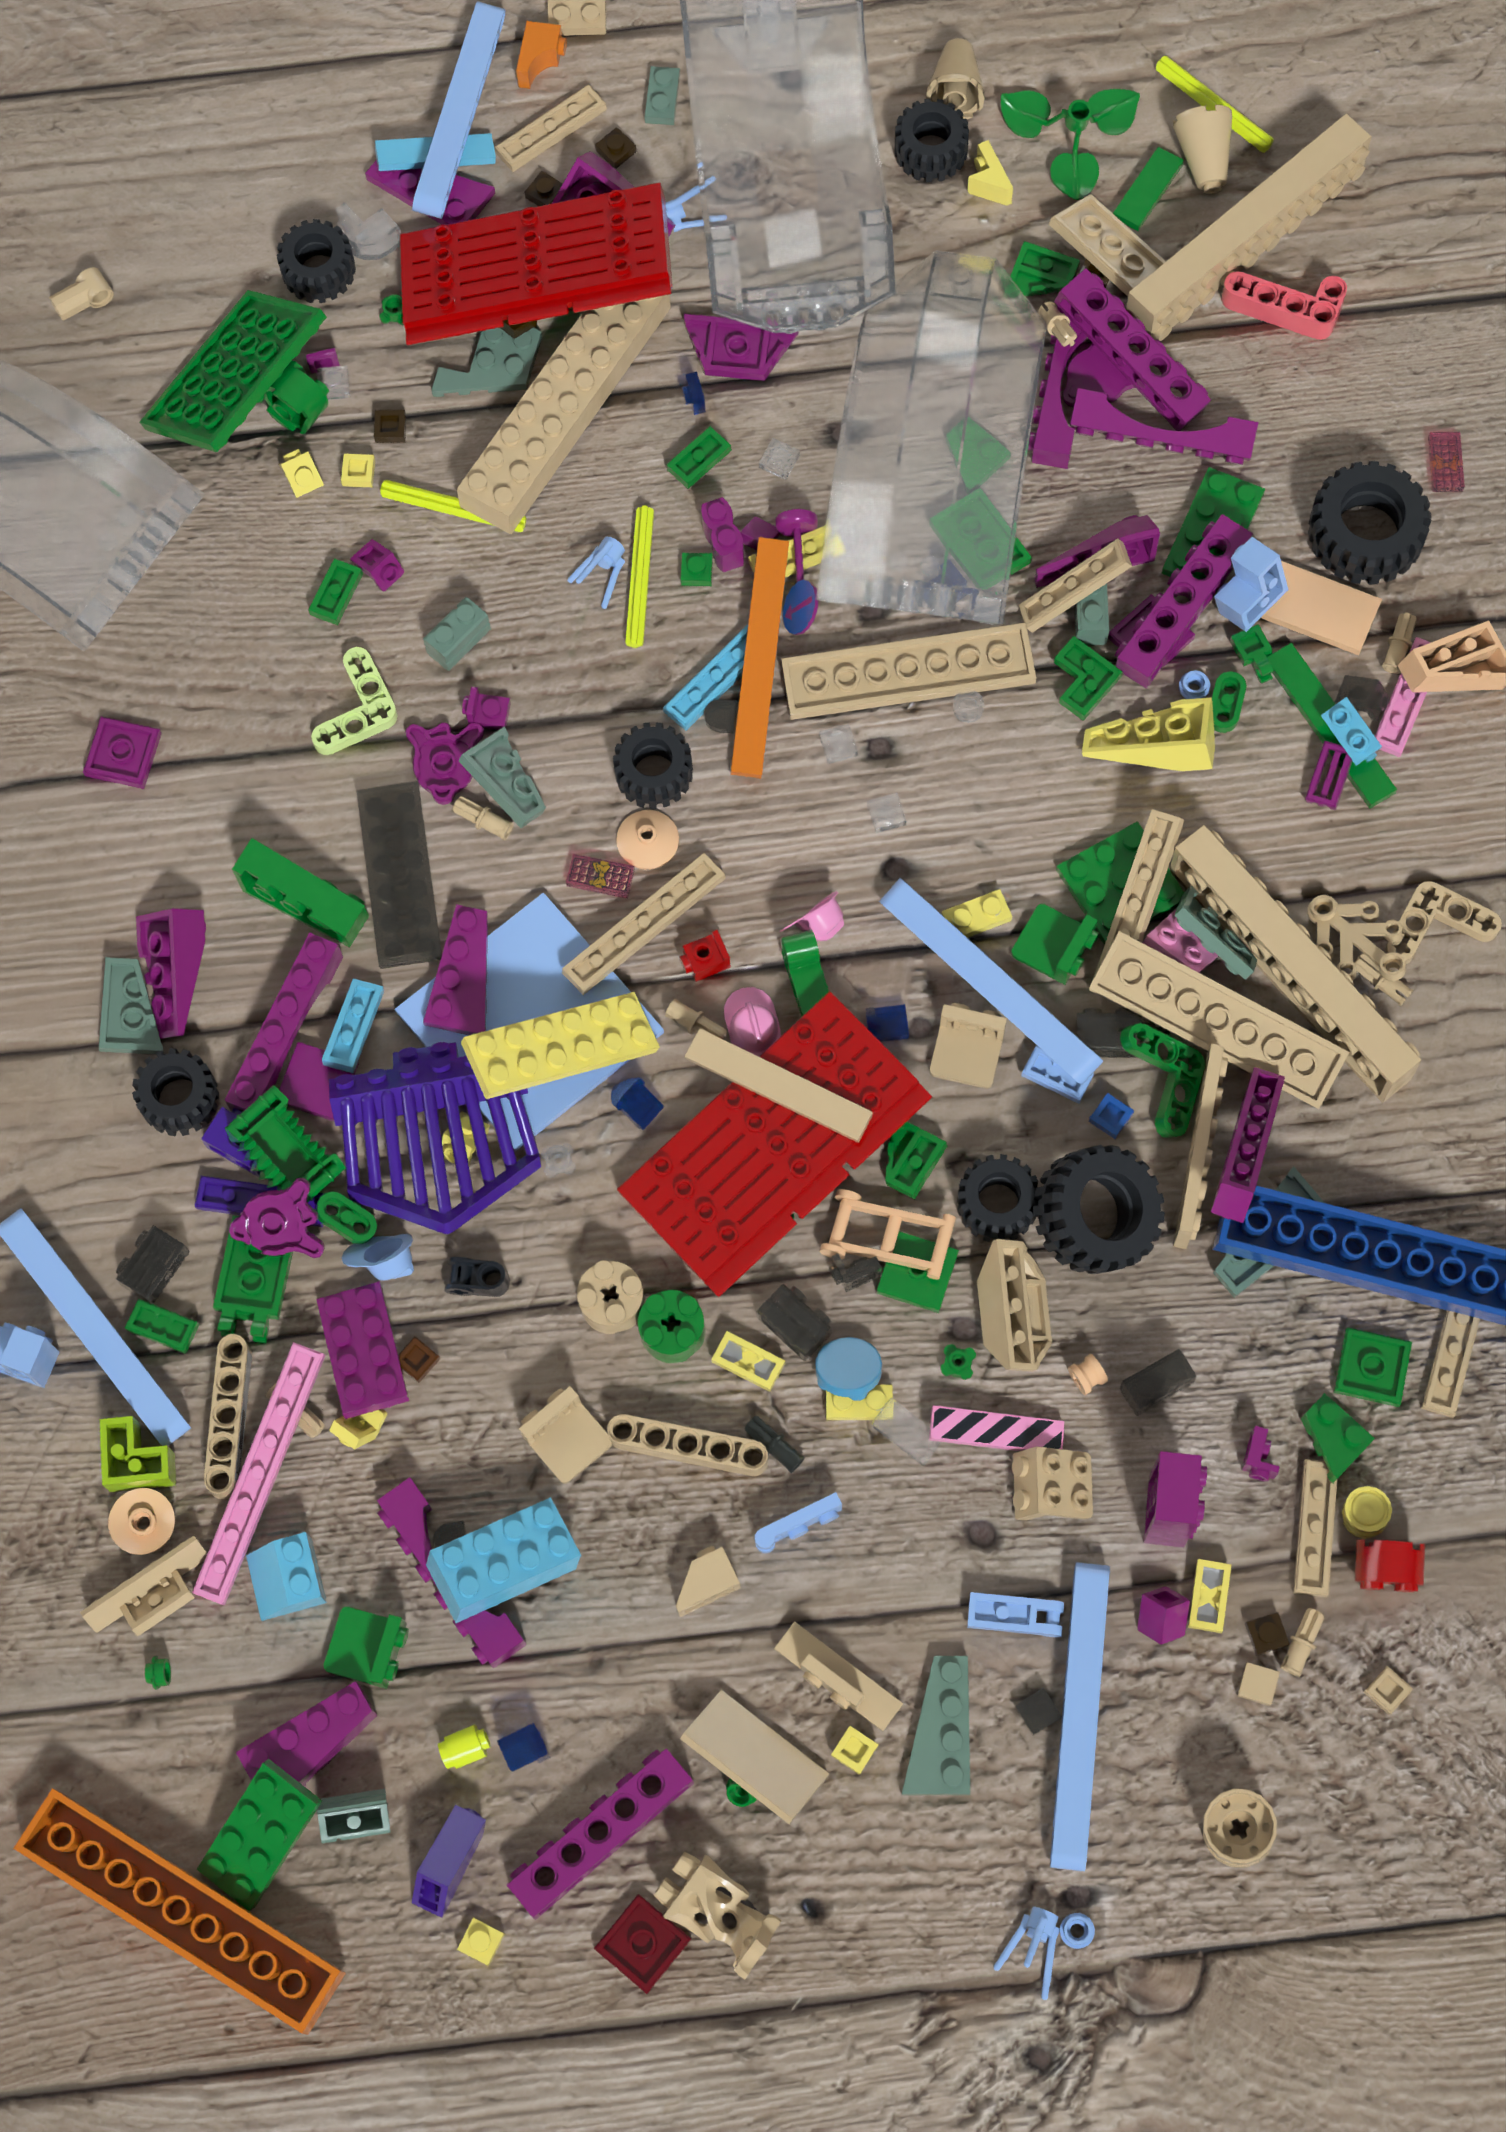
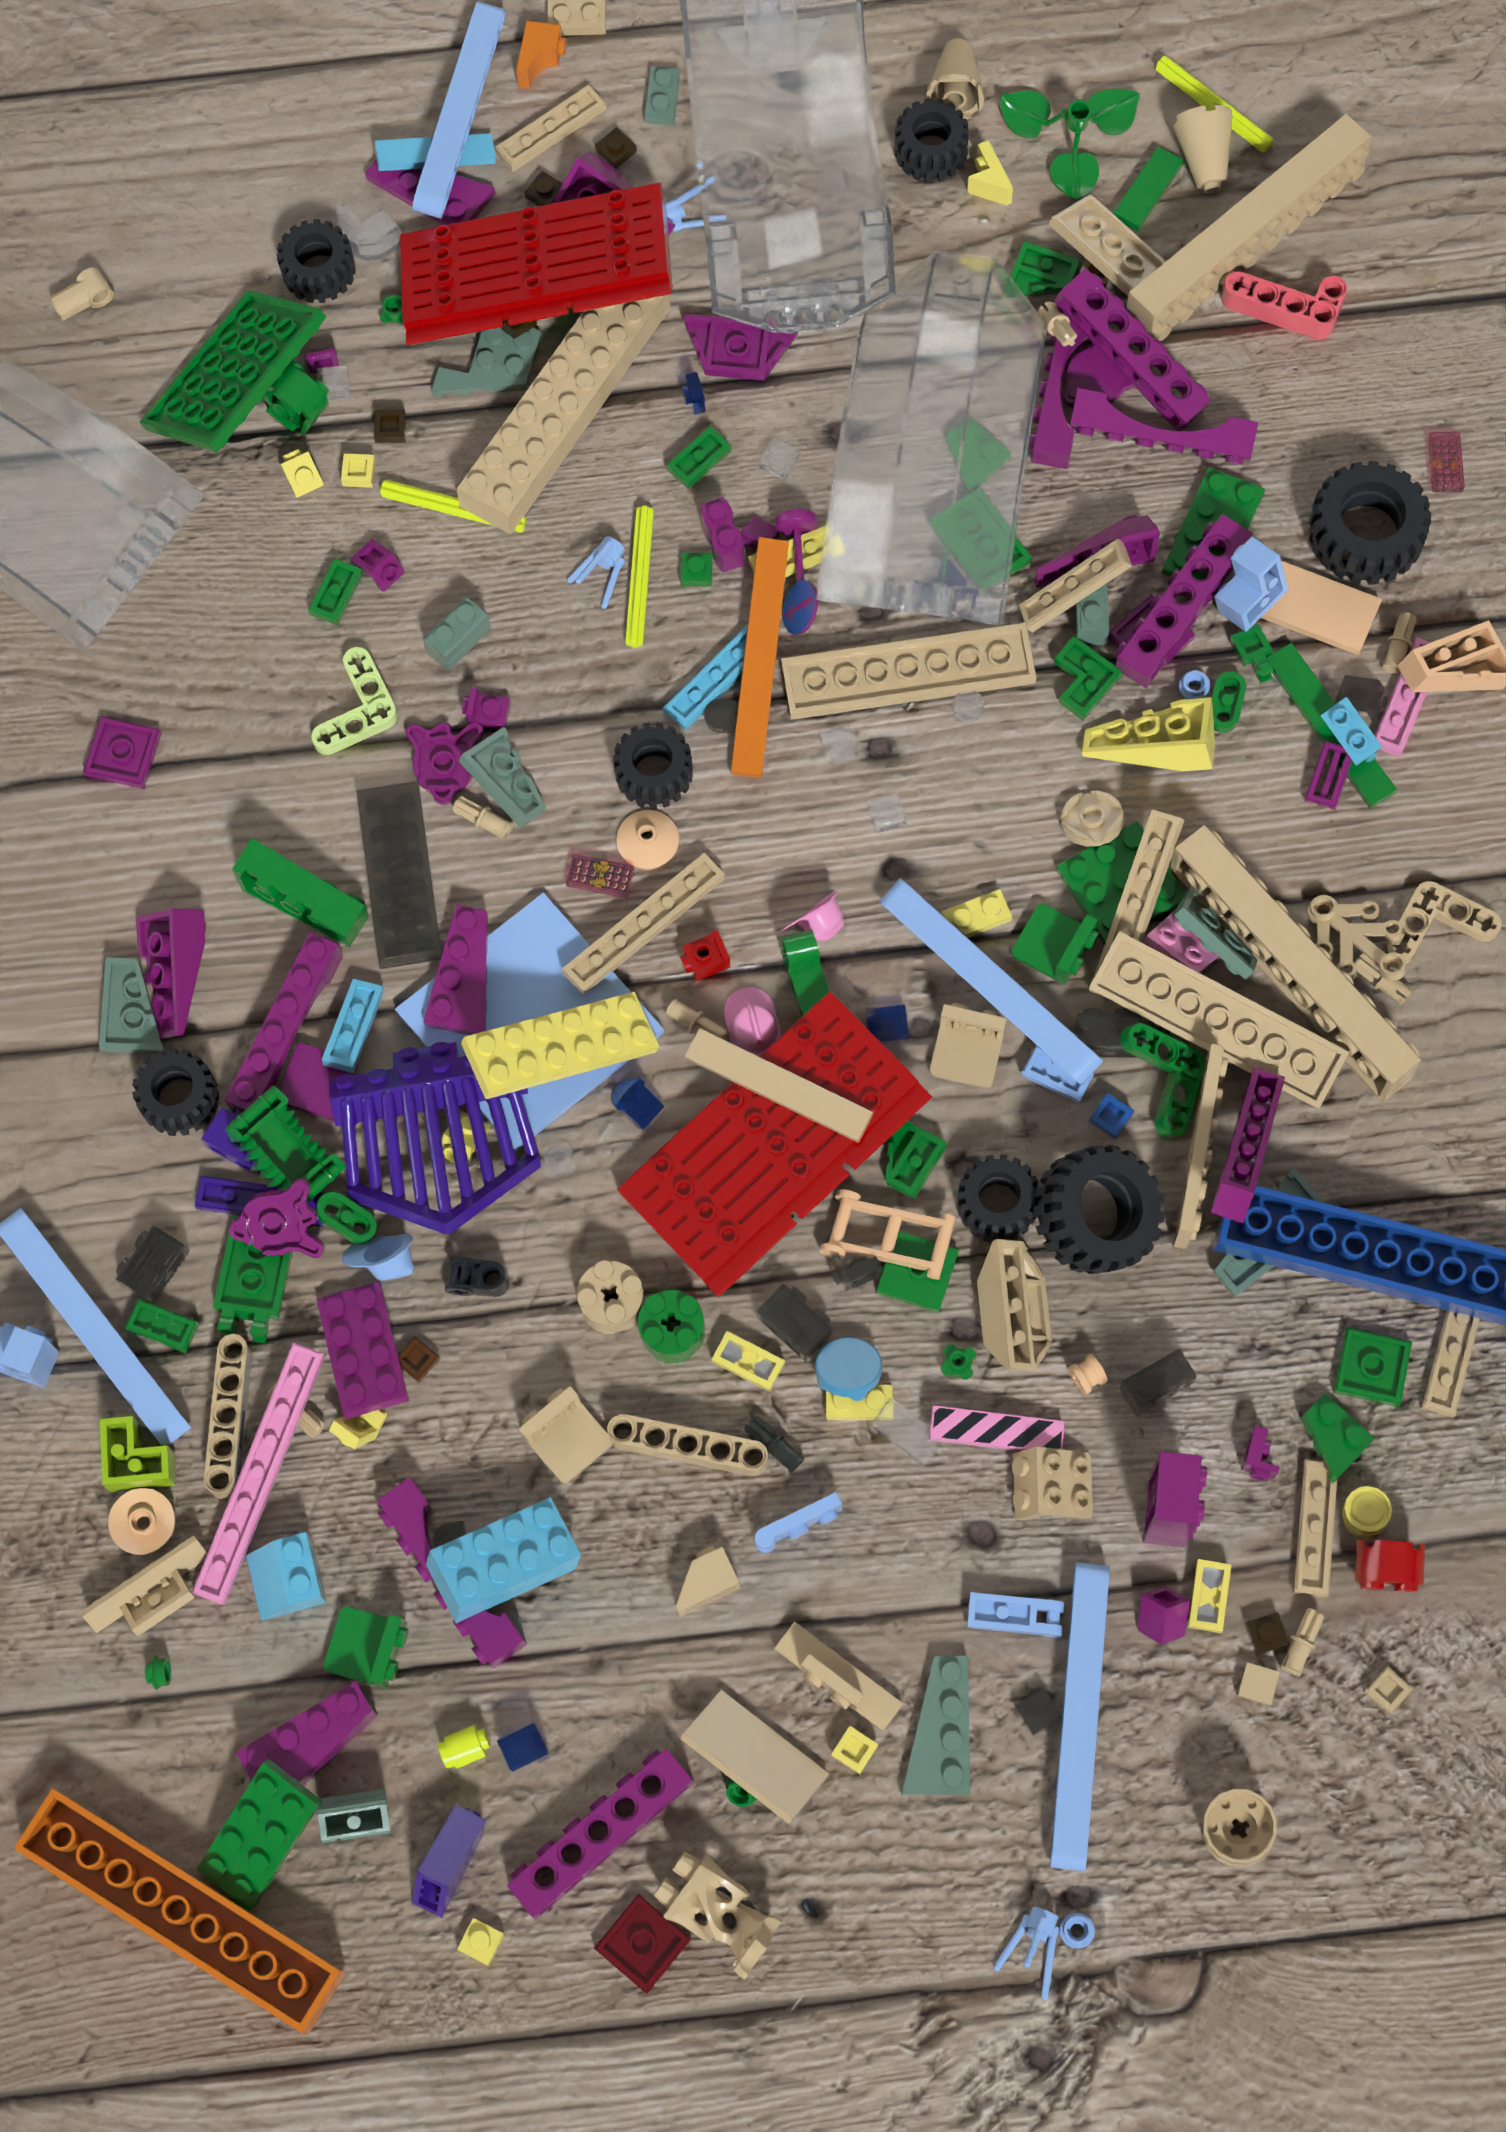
(1092, 818): none -> tan tile

